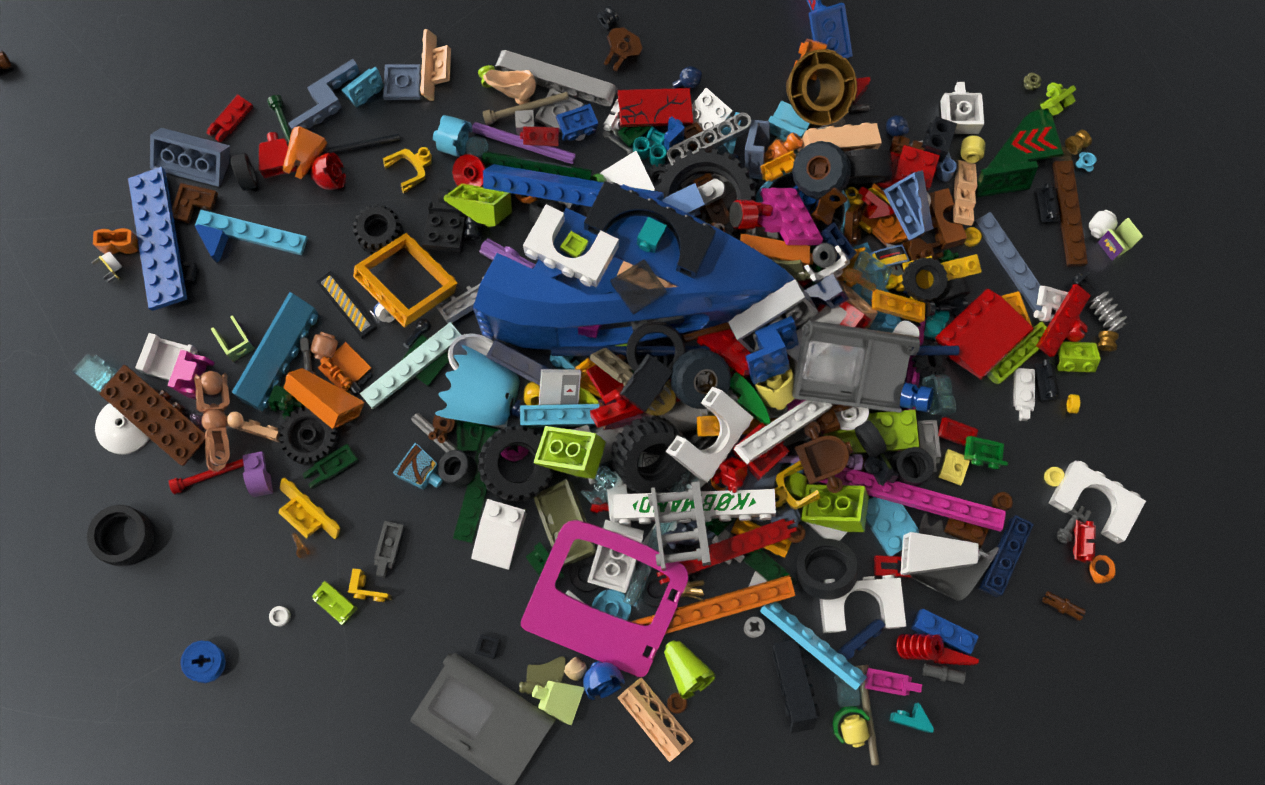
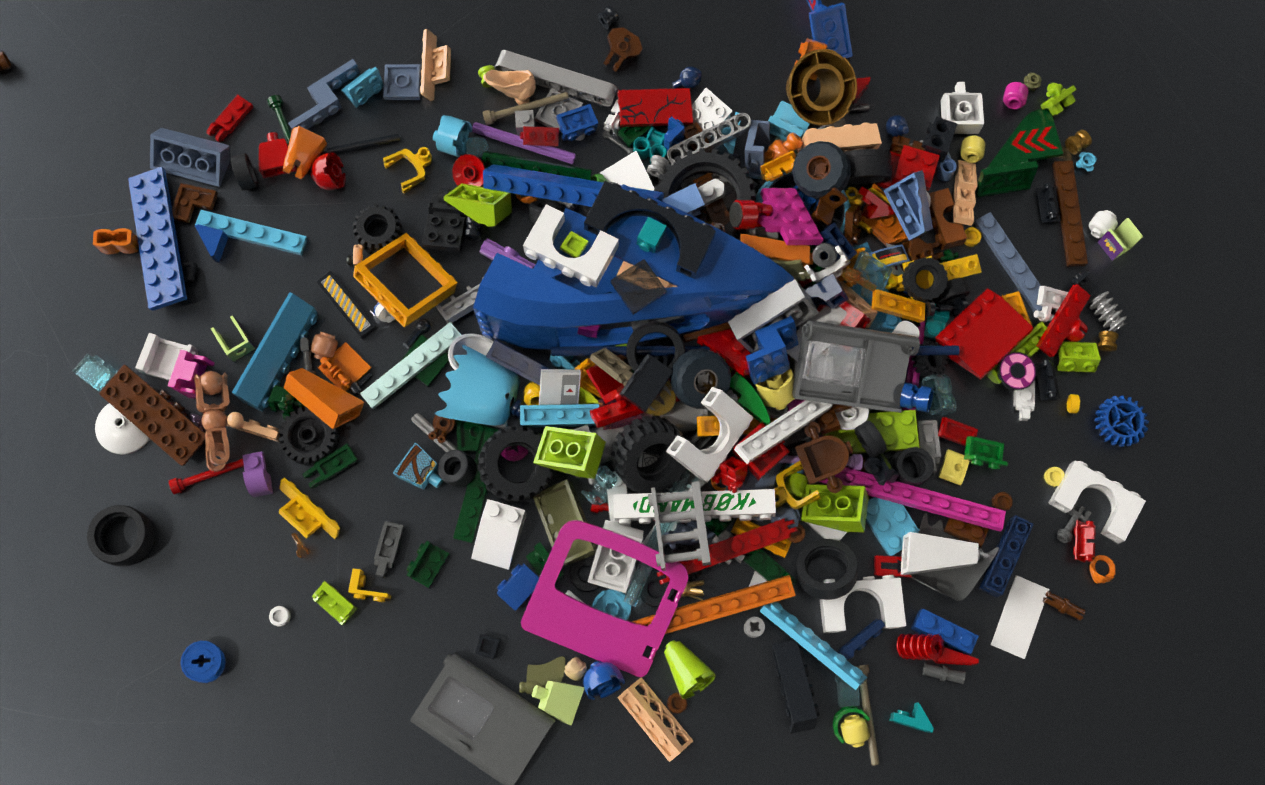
(112, 264): piece -> none
(357, 255): none -> light nougat arm
(427, 564): none -> dark green bracket
(518, 586): none -> blue brick
(657, 165): none -> light grey wheel
(890, 682): dark pink hinge -> none
(1015, 95): none -> dark pink head
(1016, 371): none -> tile
(1019, 617): none -> white sticker
(1135, 412): none -> blue gear

